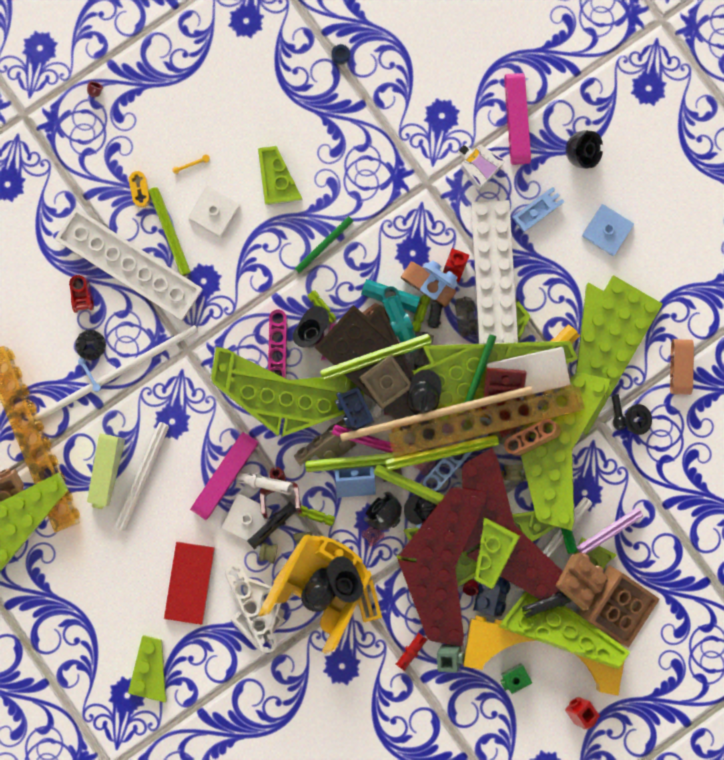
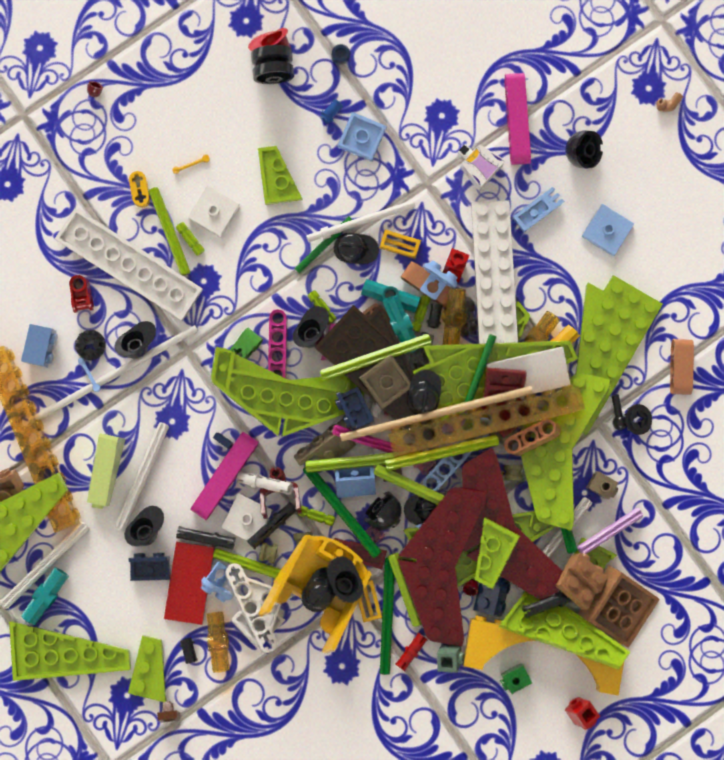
(39, 345): none -> medium blue brick
(44, 565): none -> white axle
(44, 596): none -> teal piece
(49, 654): none -> lime wing
(136, 340): none -> black piece
(145, 527): none -> black piece
(149, 568): none -> dark blue bracket
(168, 713): none -> reddish brown tile
(188, 650): none -> black pin
(190, 238): none -> lime axle
(206, 537): none -> black pin
(210, 585): none -> light blue bracket
(218, 641): none -> clear yellow piece
(223, 440): none -> dark blue tile
(246, 563): none -> lime axle
(247, 343): none -> bright green piece
(271, 38): none -> red piece
(272, 64): none -> black wheel
(327, 232): none -> white bar
(328, 115): none -> blue pin
(343, 512): none -> green axle
(356, 248): none -> black piece
(361, 551): none -> dark red hinge
(362, 136): none -> light blue plate
(387, 619): none -> green axle
(401, 252): none -> yellow tile
(408, 601): none -> lime axle
(454, 316): none -> clear yellow piece
(543, 328): none -> clear yellow piece
(602, 485): none -> dark tan brick
(669, 105): none -> medium nougat arm

